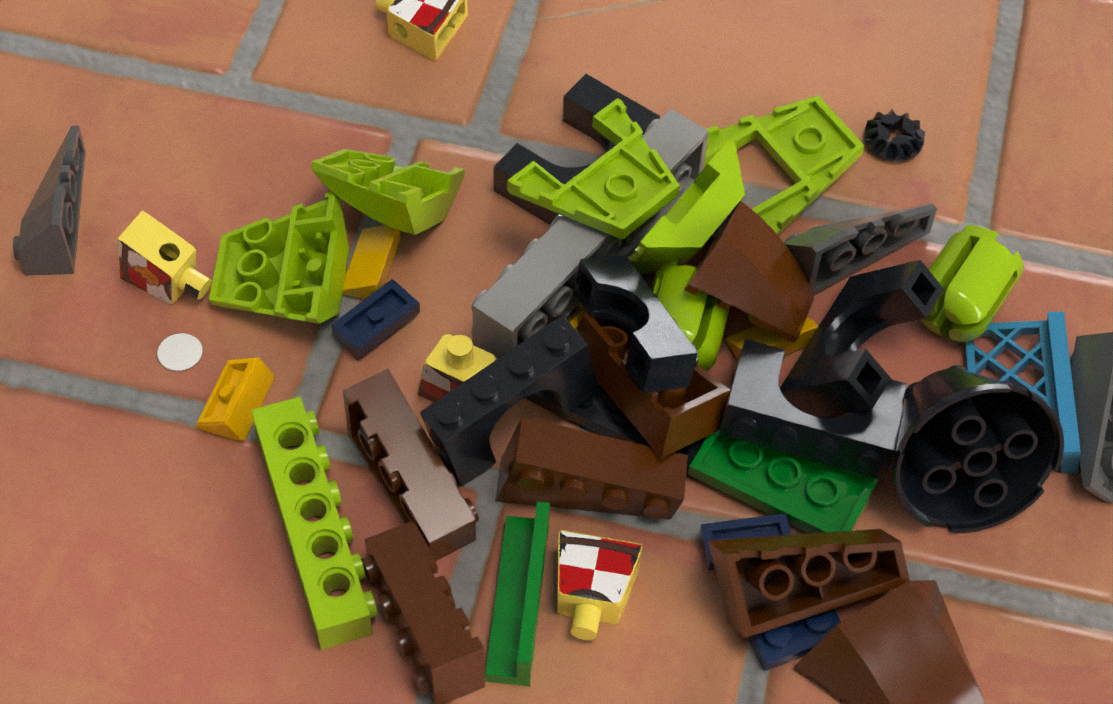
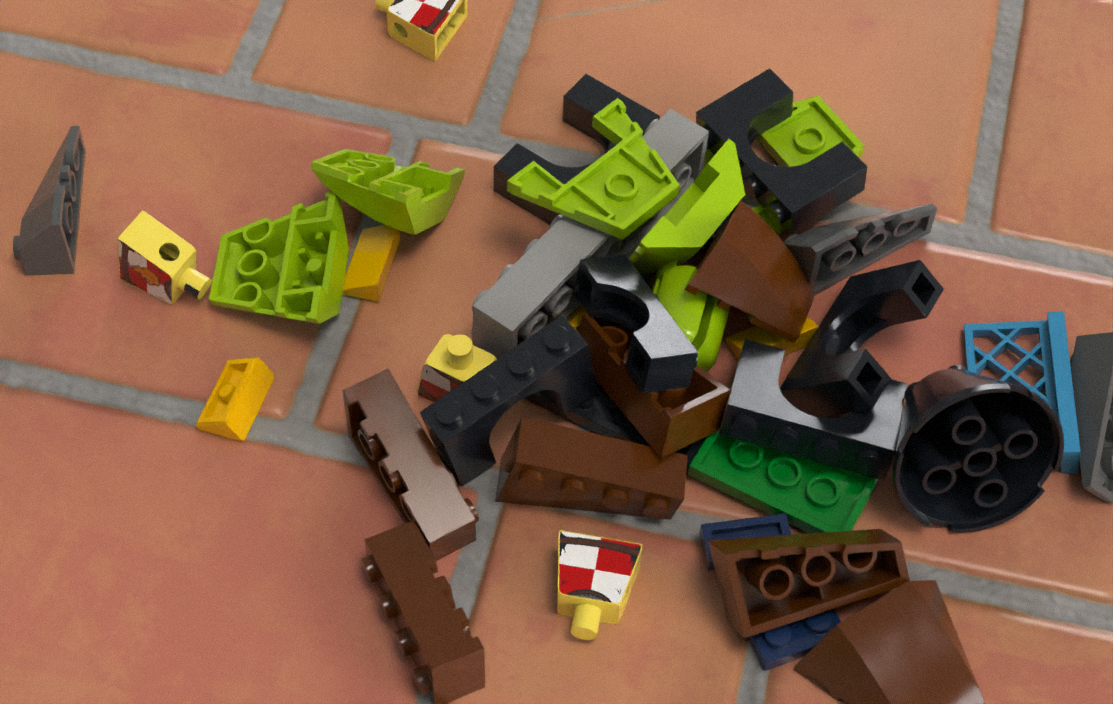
(179, 352): white sticker -> none
(333, 618): lime brick -> none
(375, 318): dark blue plate -> none
(518, 598): green fence -> none
(788, 194): none -> black arch
(901, 147): black gear -> none
(975, 280): lime cylinder -> none

